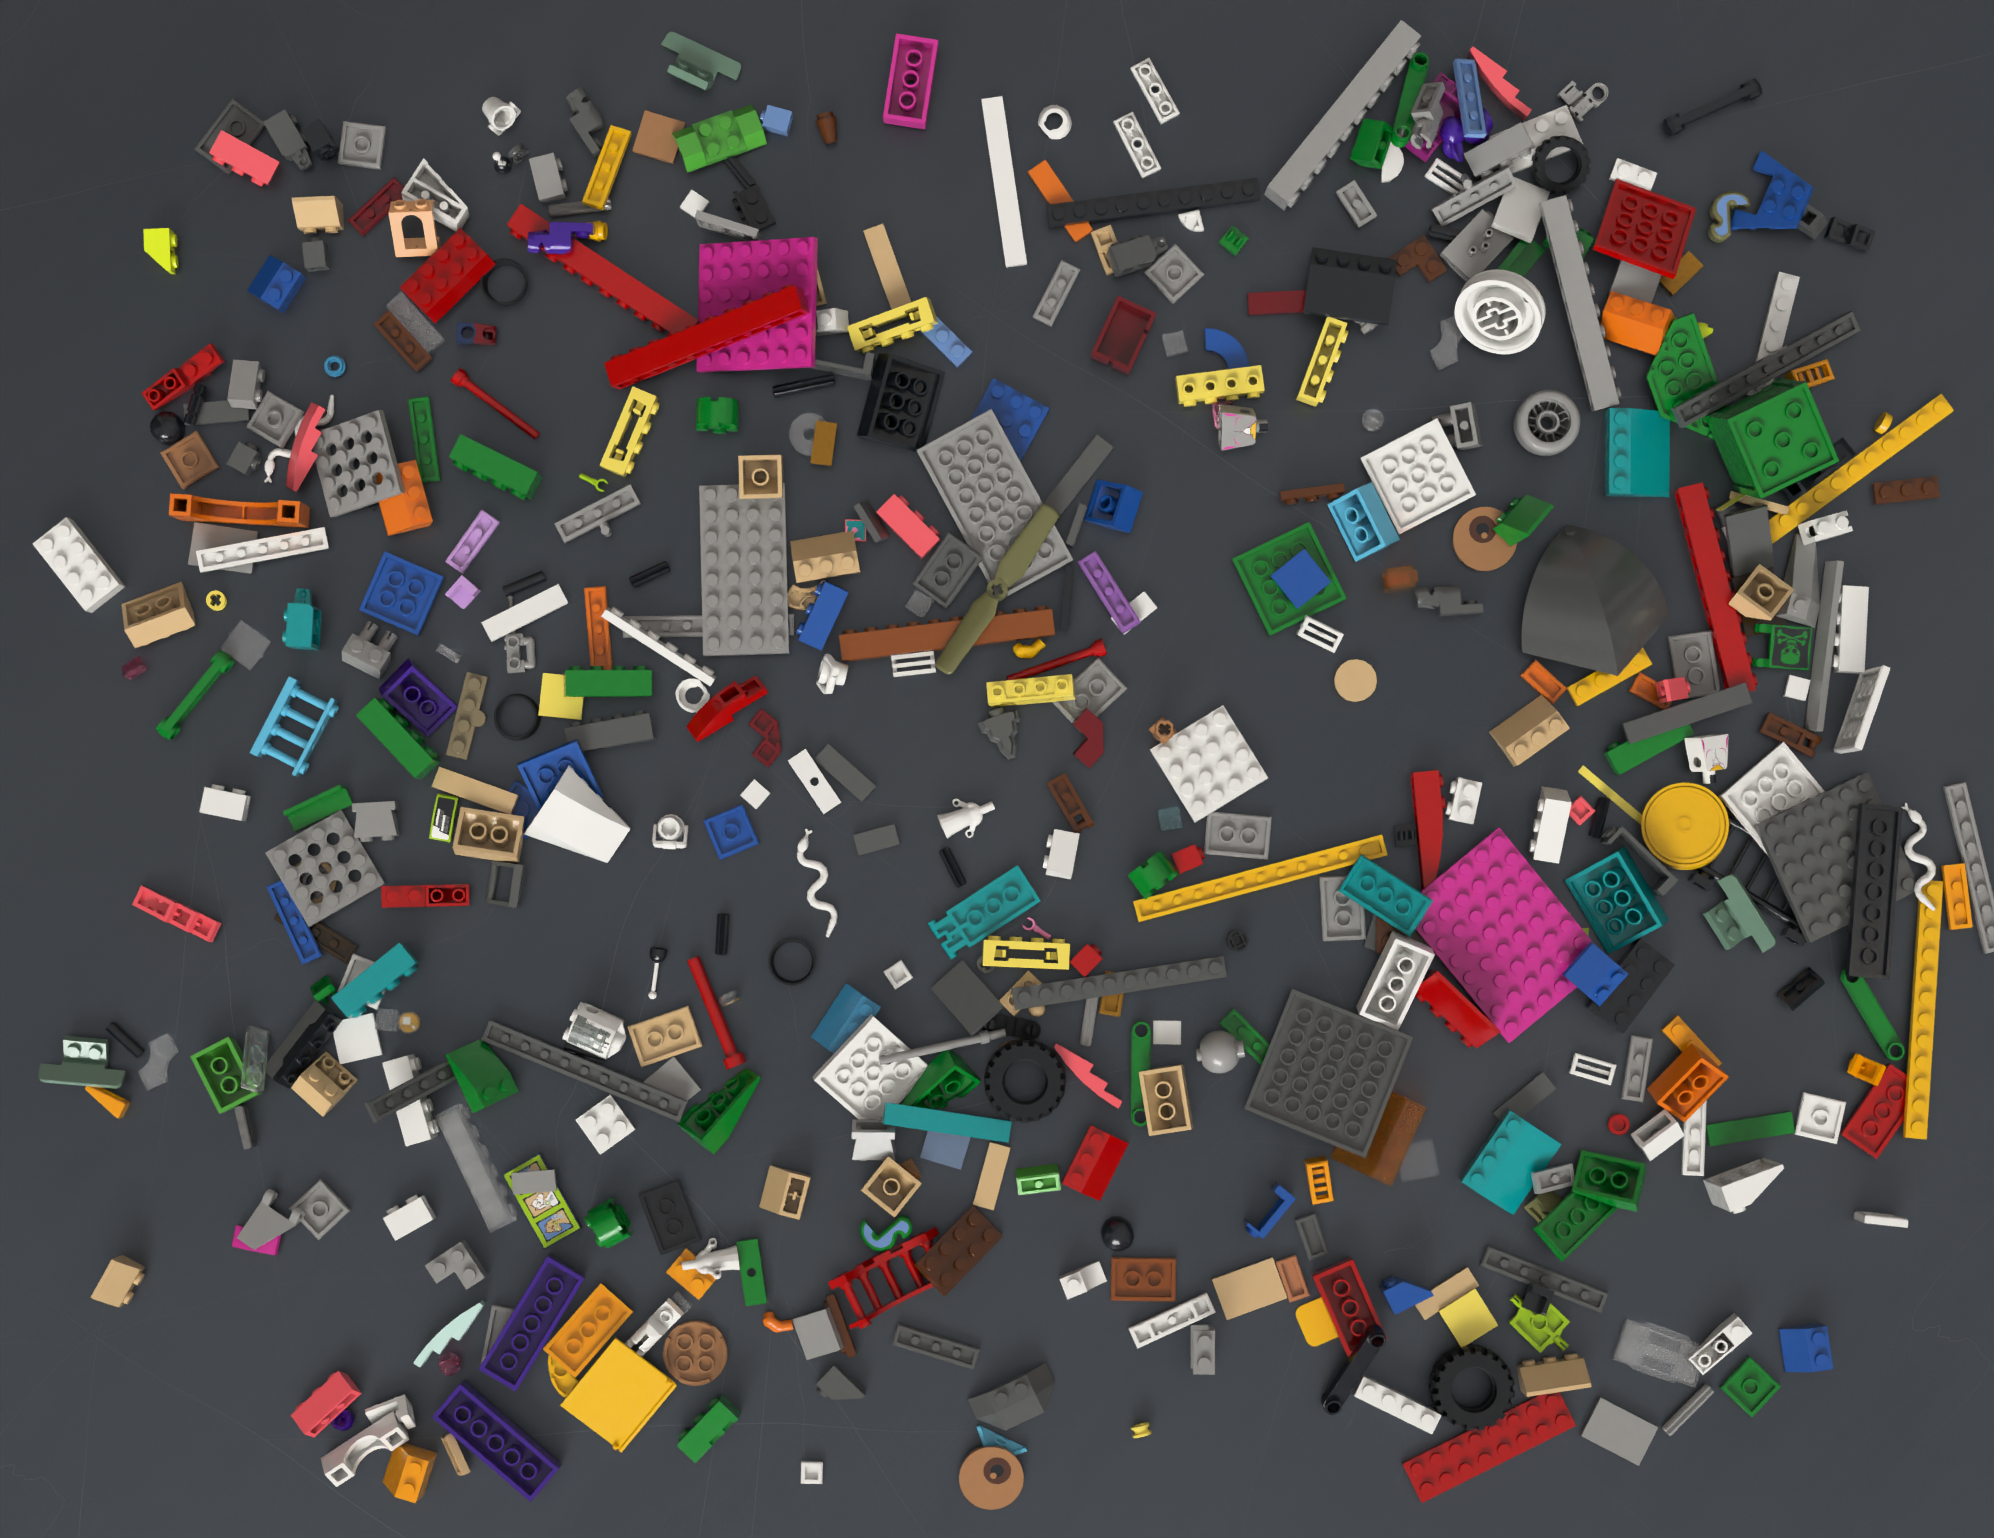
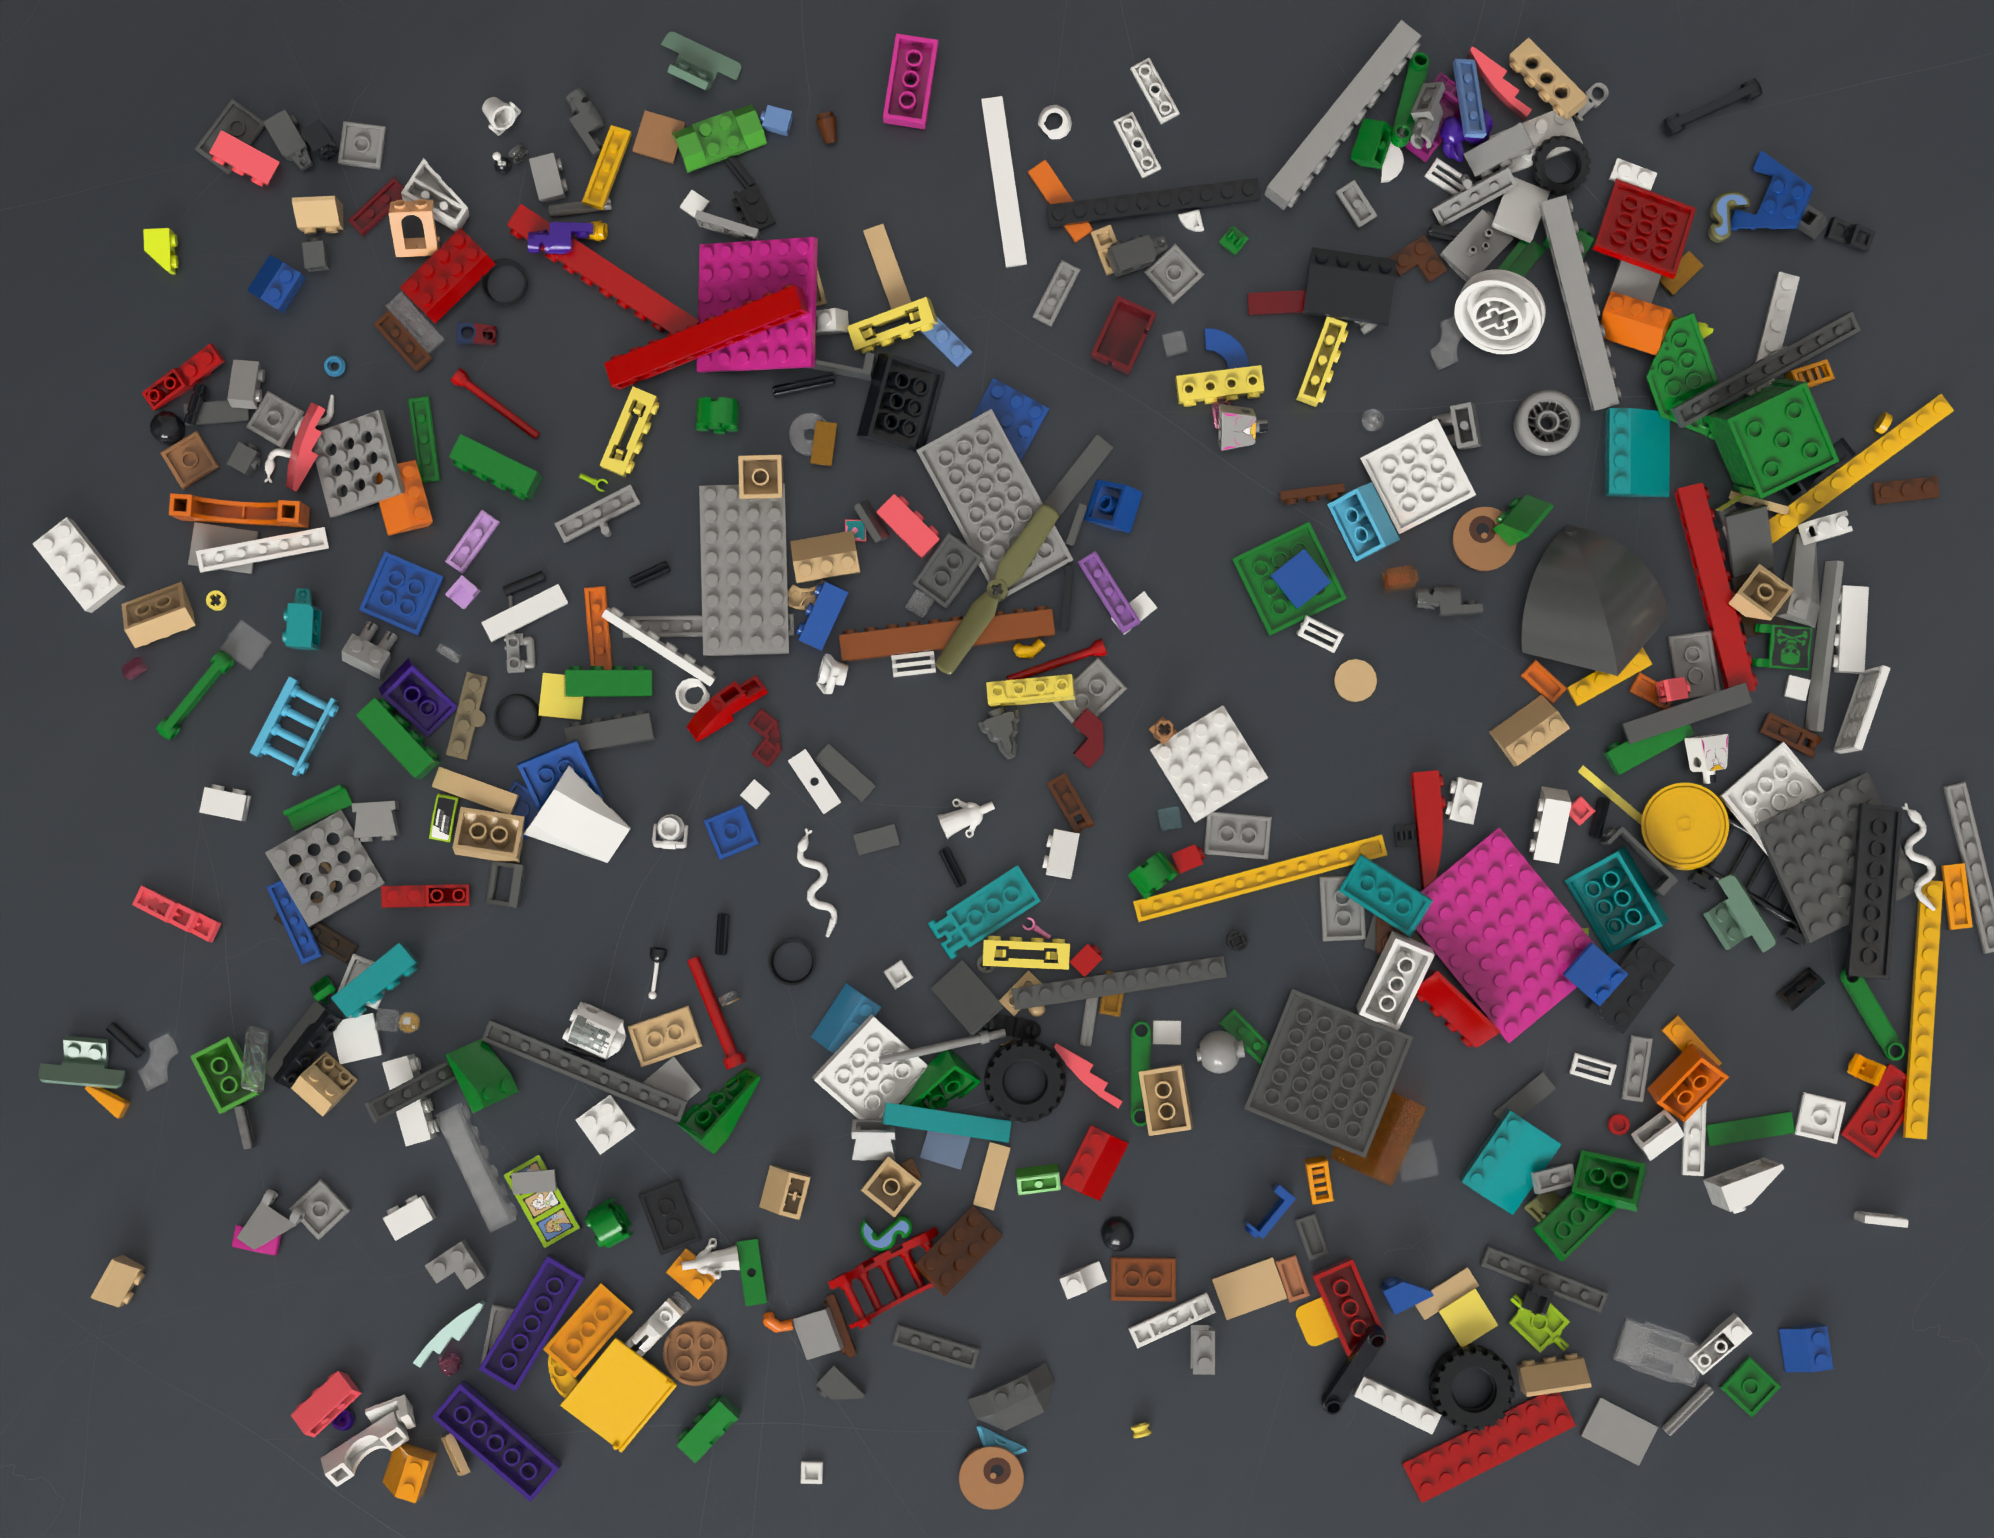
(1528, 53): none -> tan brick

